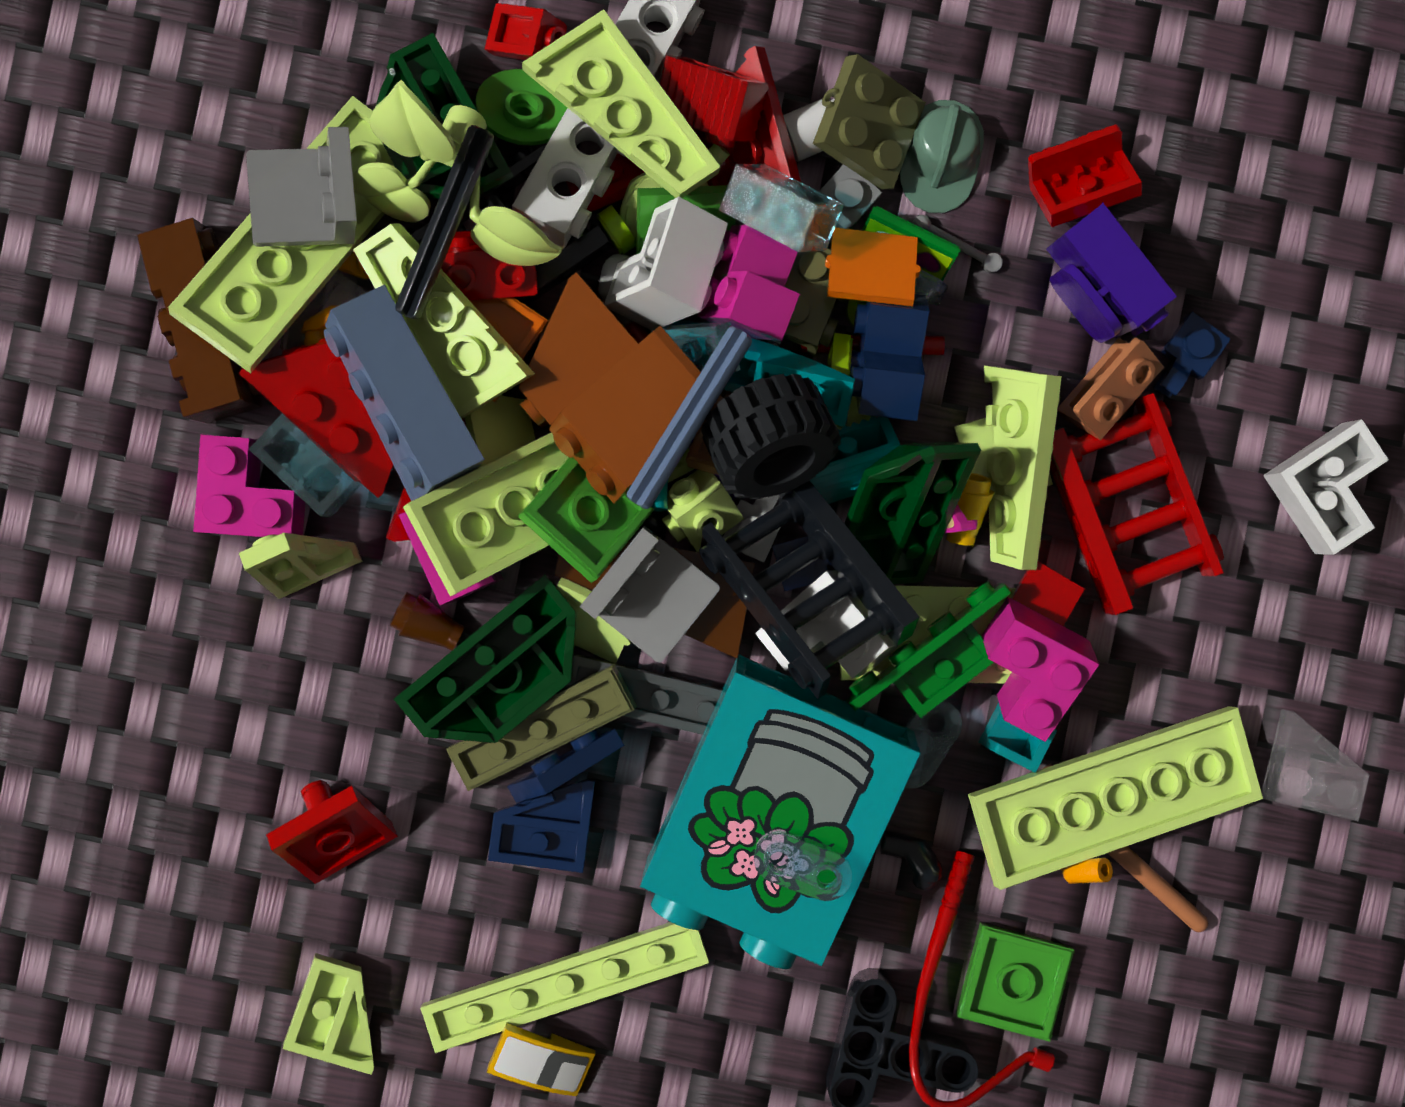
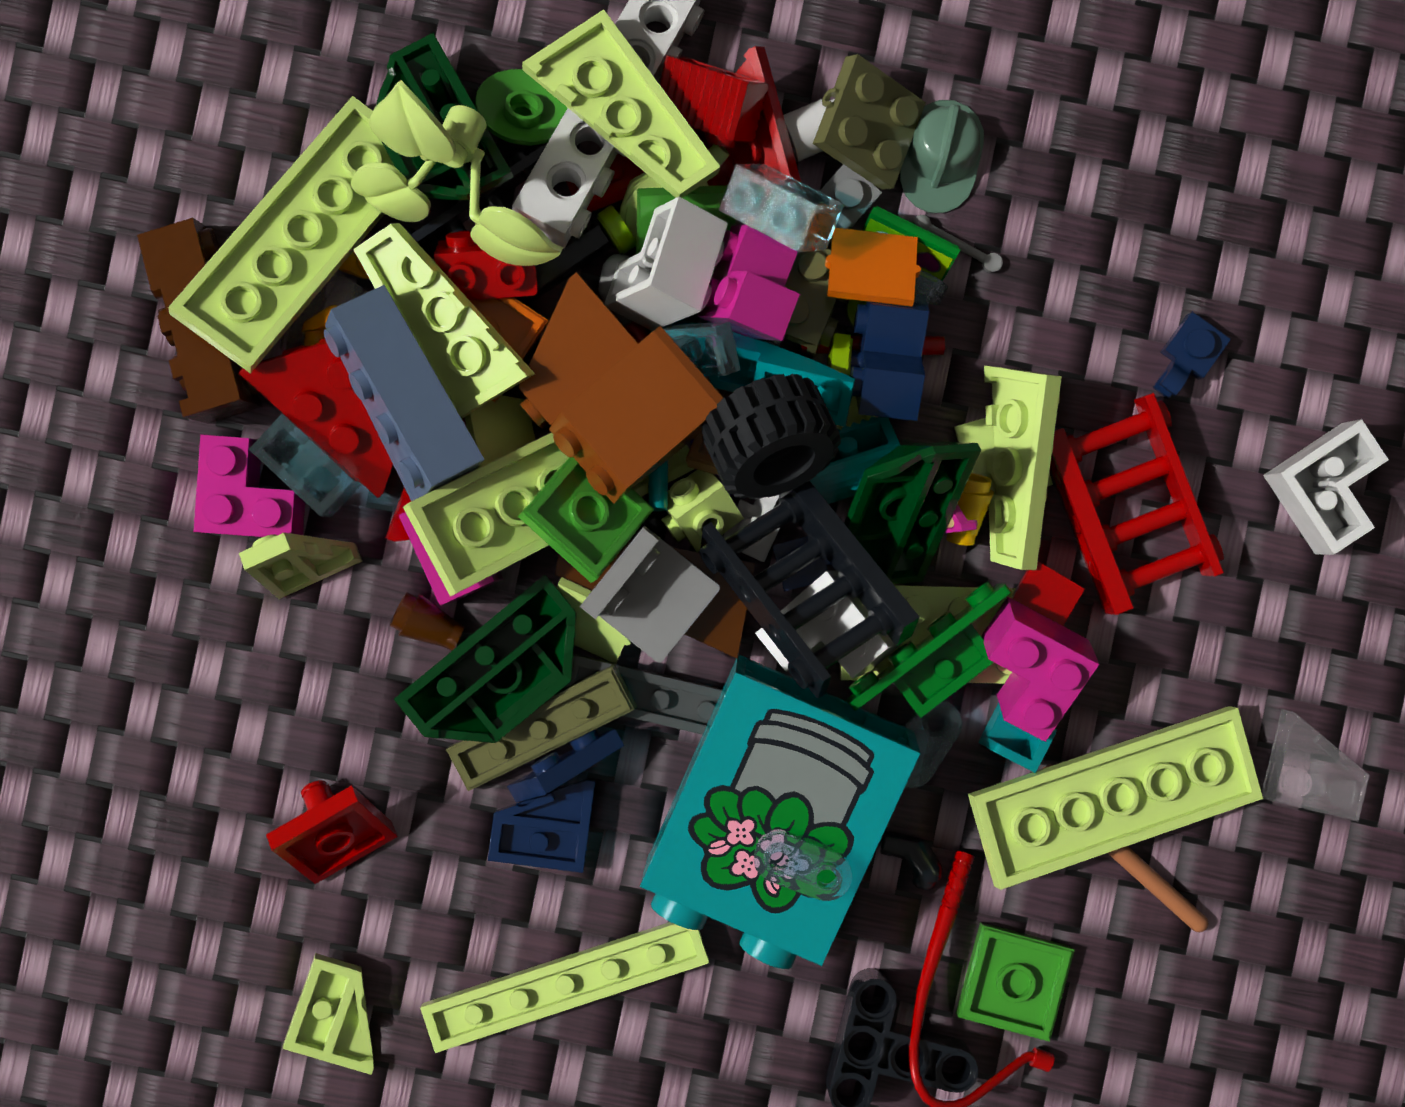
(303, 194): light grey bracket -> none
(444, 222): black axle -> none
(522, 31): red bracket -> none
(540, 1062): slope -> none
(689, 417): sand blue axle -> none
(1082, 175): red bracket -> none
(1089, 871): light orange arm -> none
(1107, 279): dark purple brick -> none
(1111, 387): nougat bracket -> none

